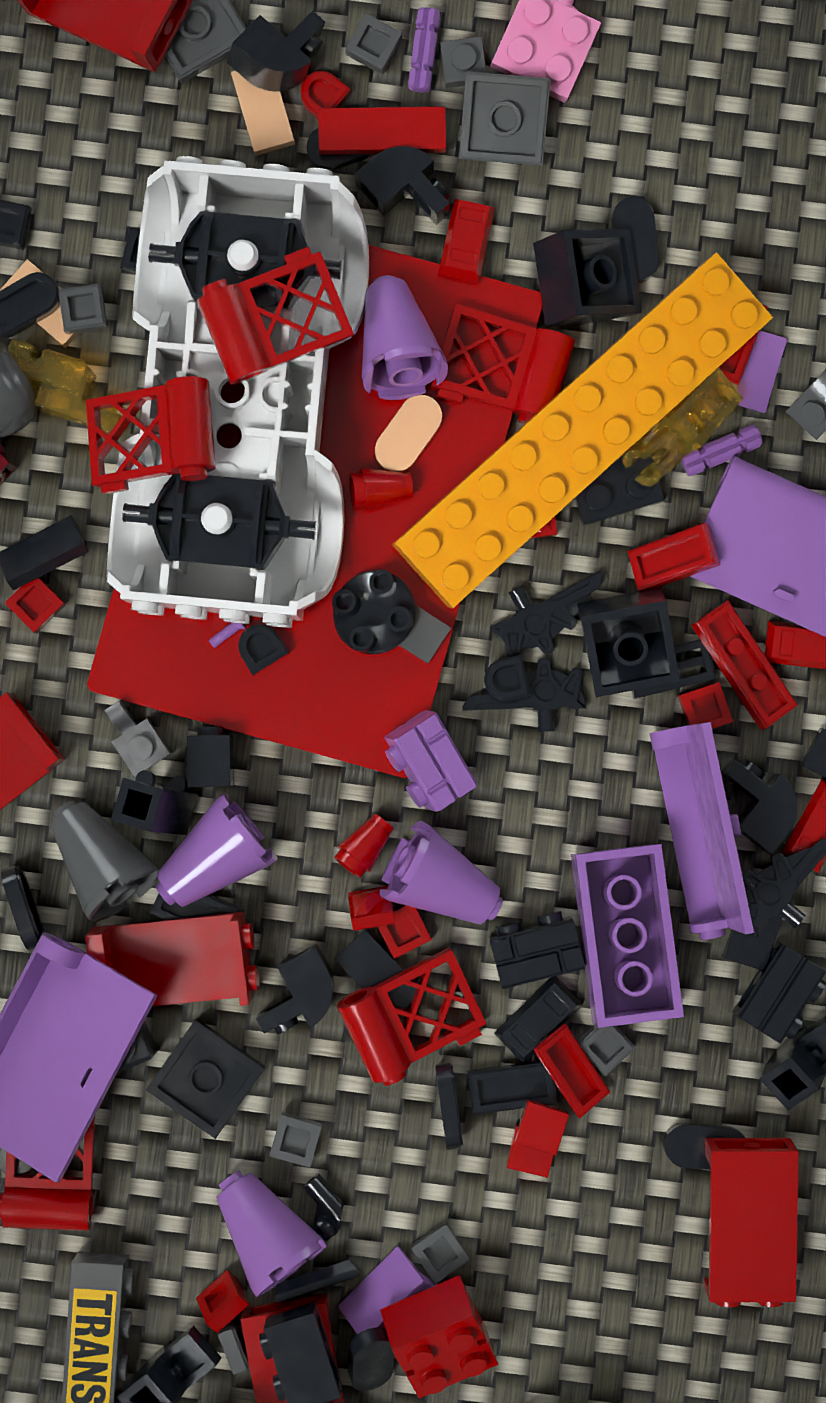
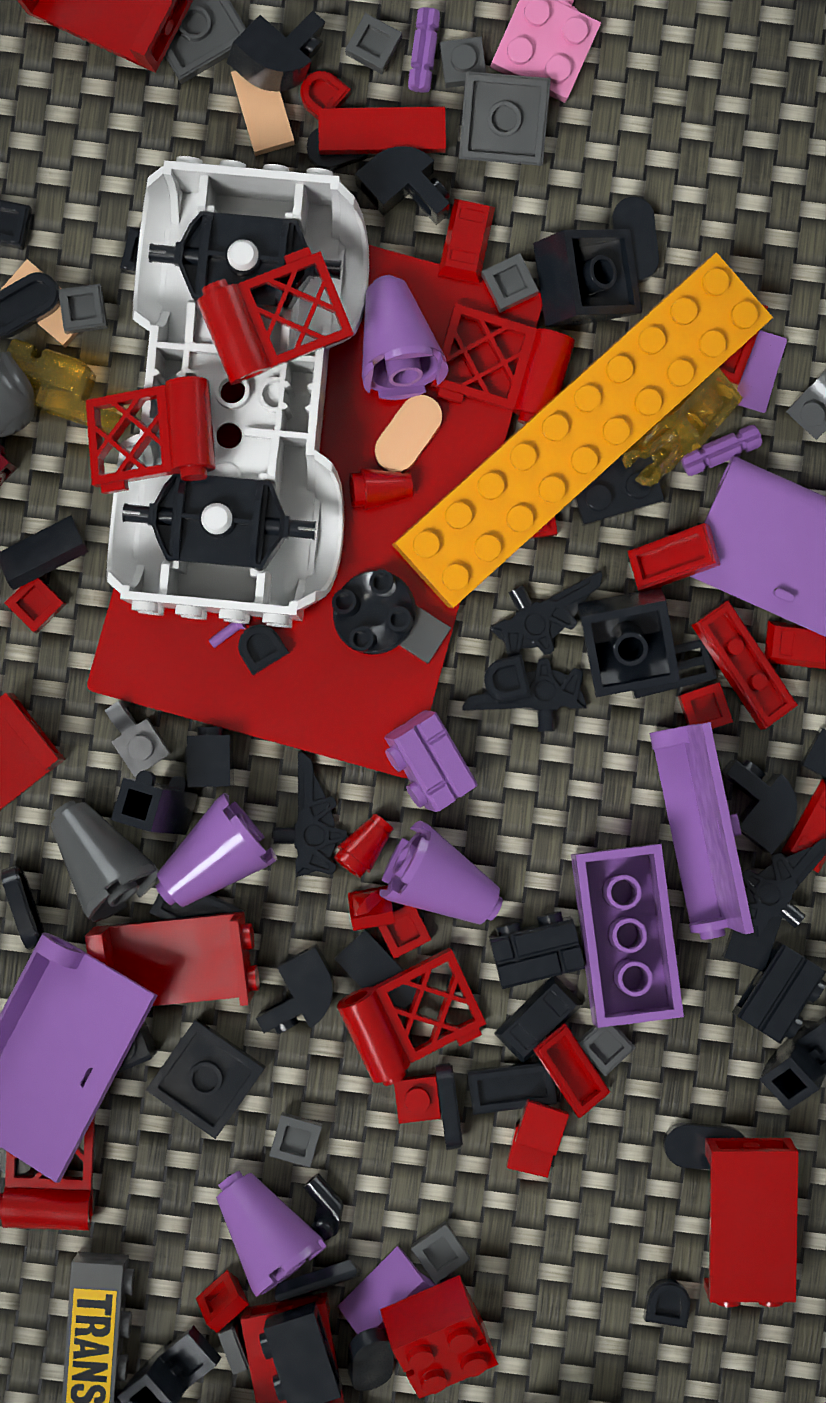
(315, 829): none -> black piece
(417, 1099): none -> red plate
(509, 283): none -> dark grey plate
(667, 1303): none -> black tile

